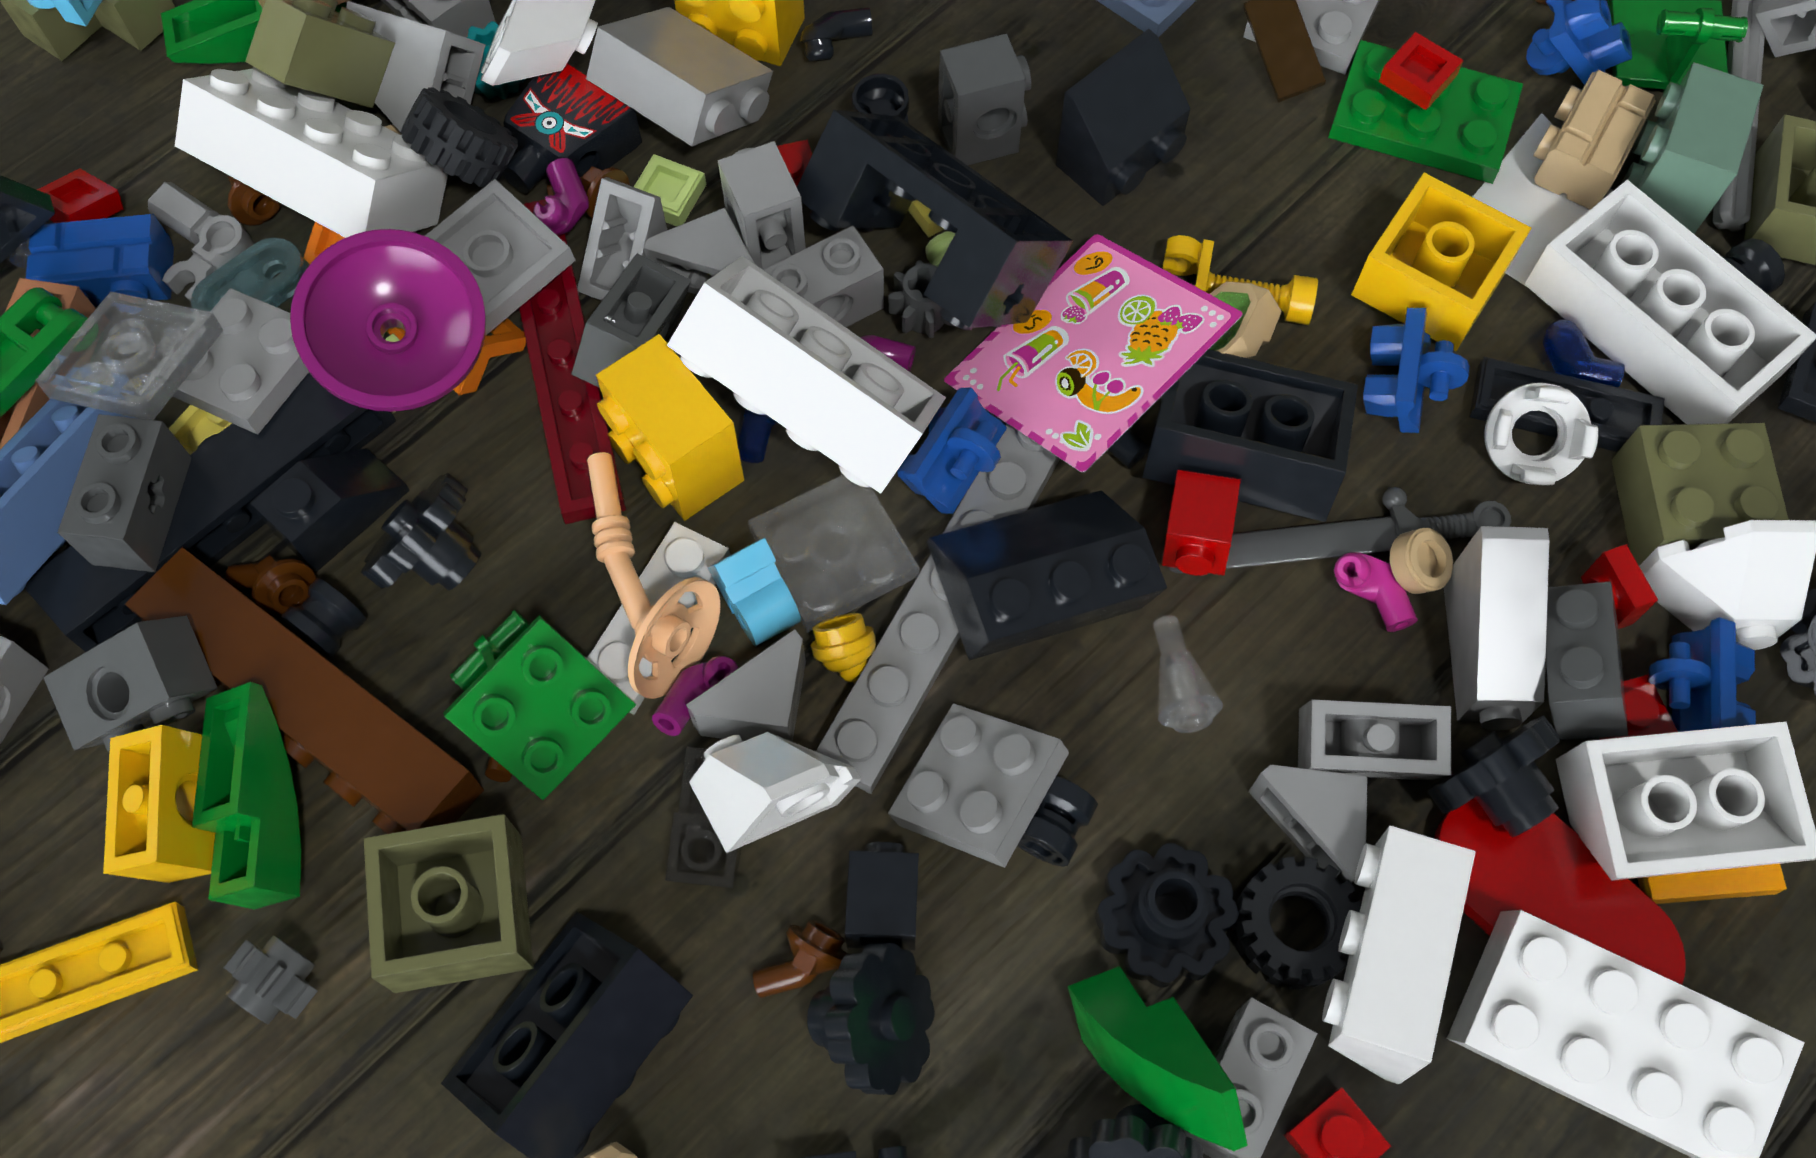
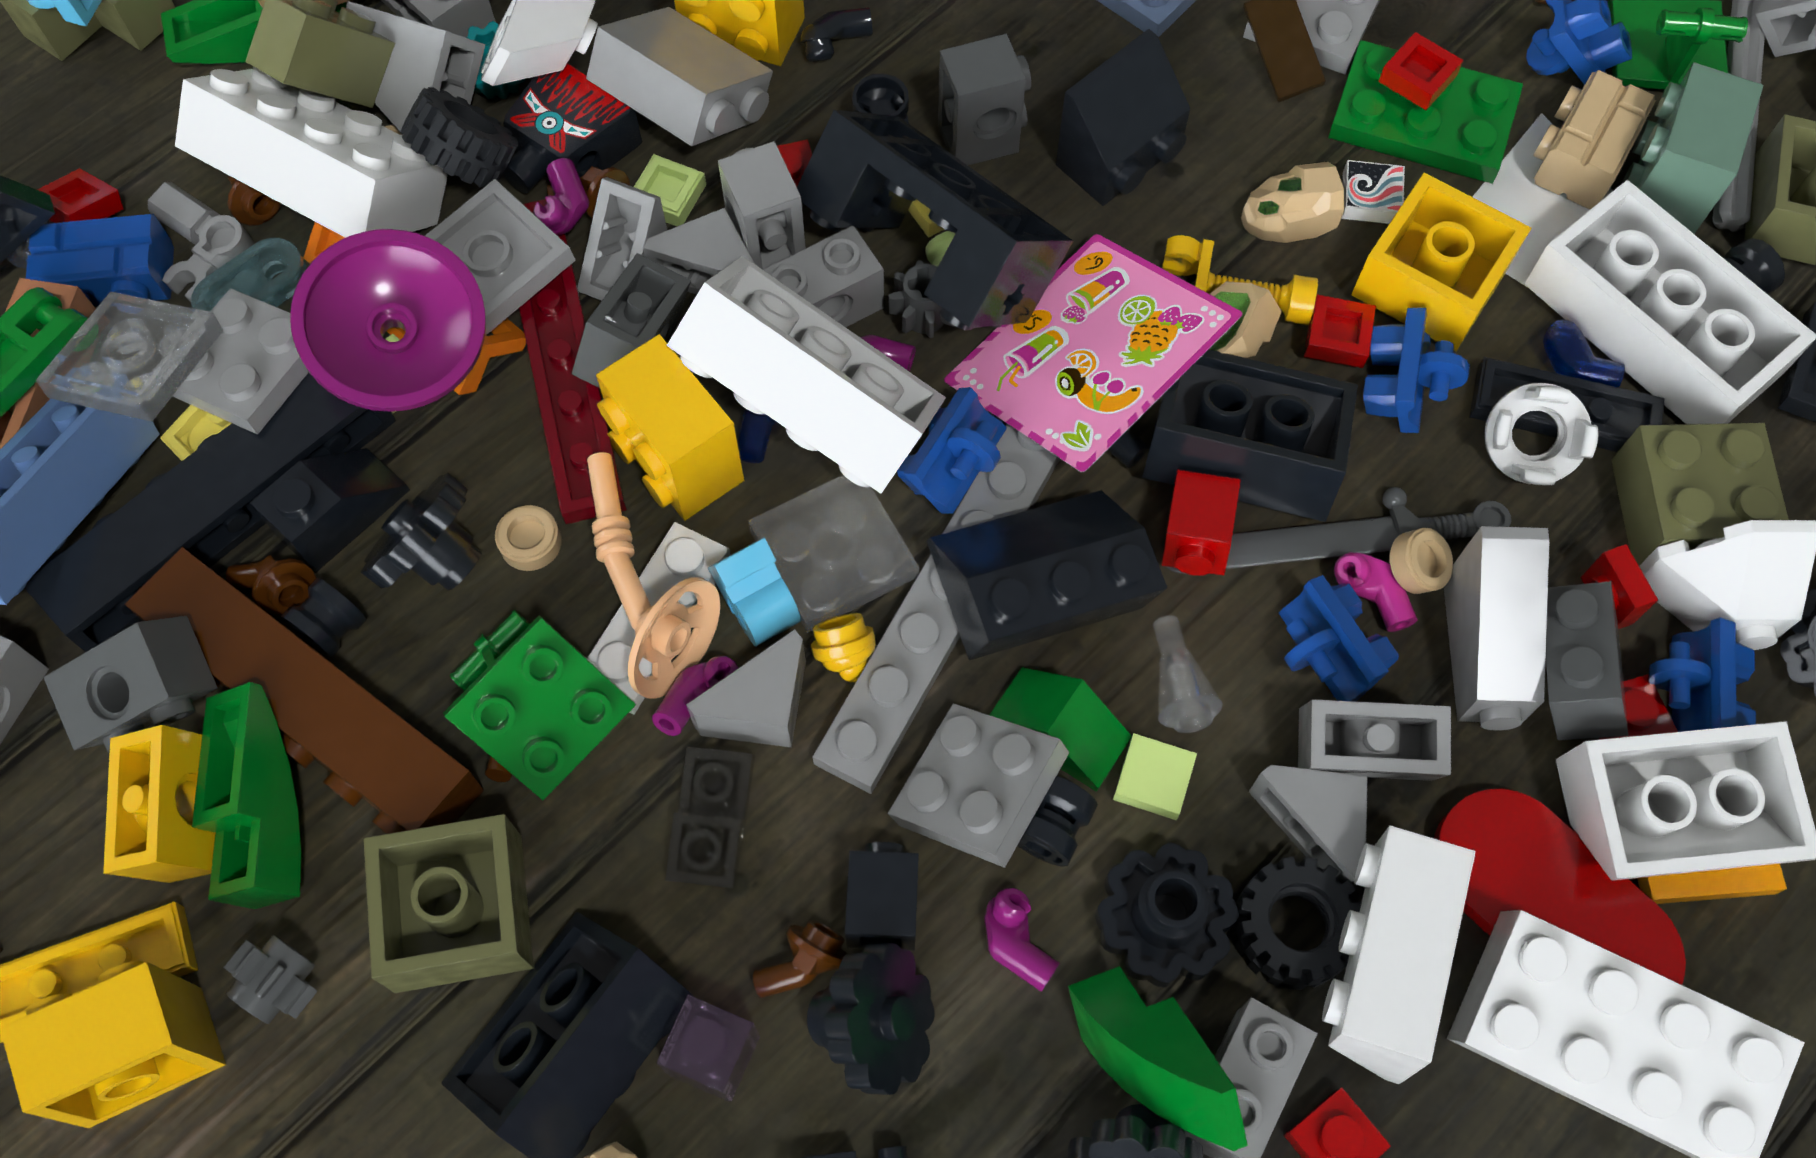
(111, 1045): none -> yellow brick
(125, 493): dark grey brick -> none
(528, 538): none -> tan tile
(709, 1048): none -> clear purple brick
(766, 786): white slope -> none
(1010, 939): none -> magenta arm
(1070, 712): none -> green slope
(1155, 776): none -> yellowish green tile
(1296, 204): none -> tan rock
(1332, 641): none -> blue hips
(1340, 331): none -> red plate
(1372, 191): none -> tile
(1503, 778): black plant -> none

